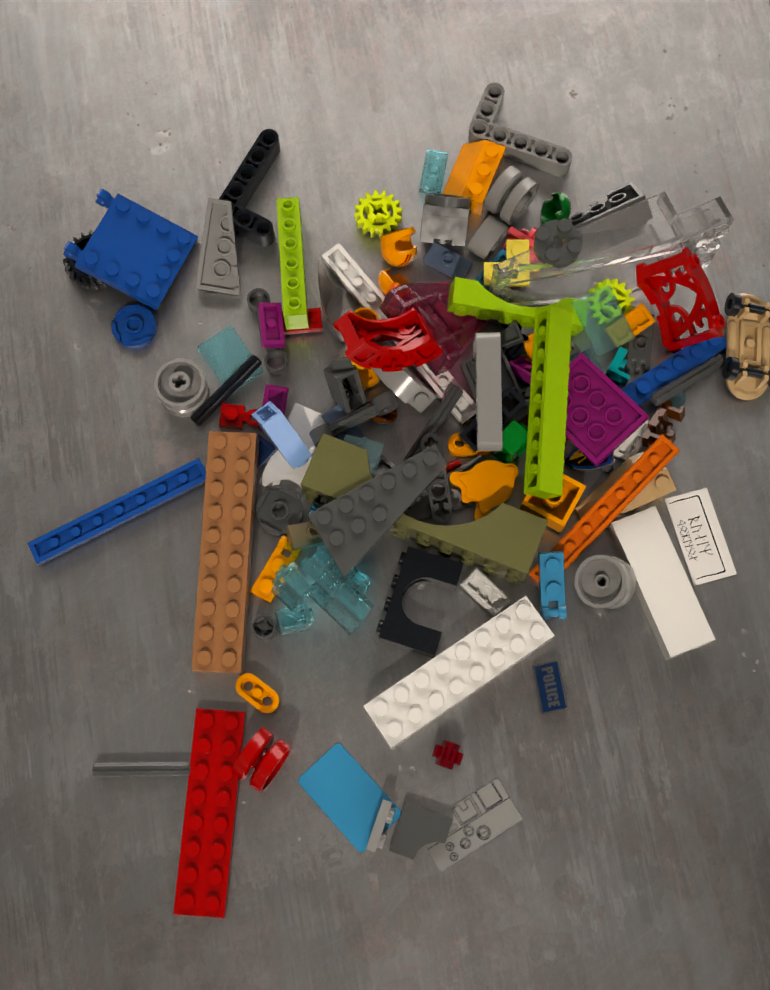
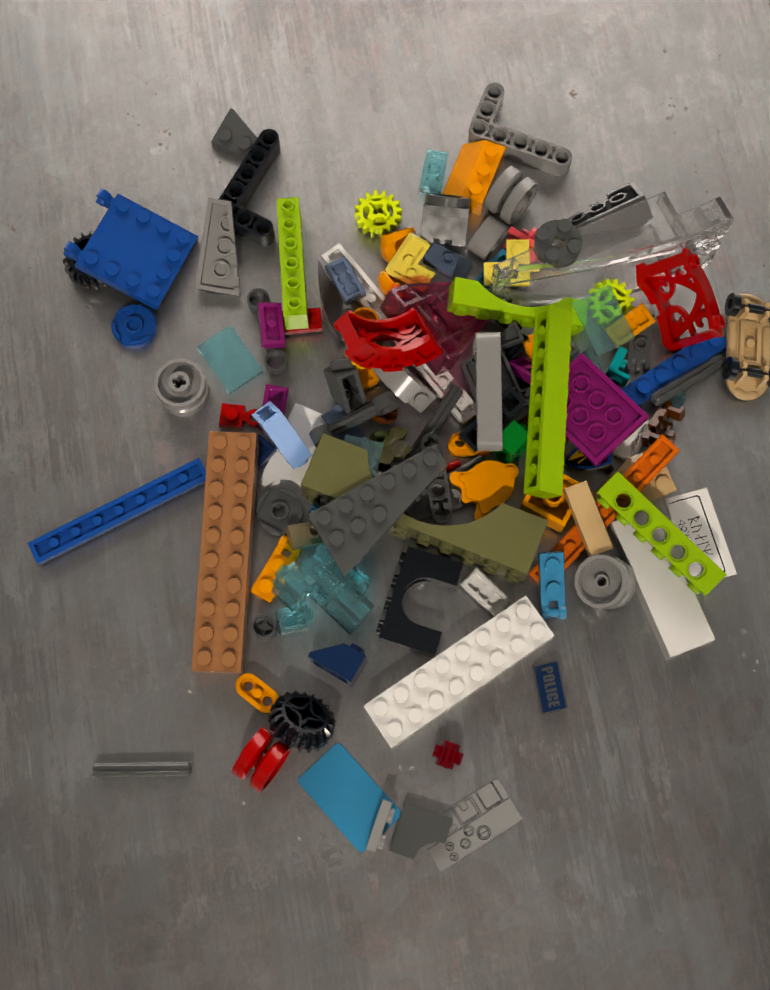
(209, 814): red plate -> none
(226, 390): black axle -> none
(234, 136): none -> dark grey wing
(311, 733): none -> black gear
(340, 661): none -> dark blue slope
(345, 280): none -> sand blue plate
(393, 444): none -> olive plate
(406, 261): none -> light yellow plate
(556, 208): green hair -> none
(587, 519): none -> tan tile
(710, 572): none -> lime brick

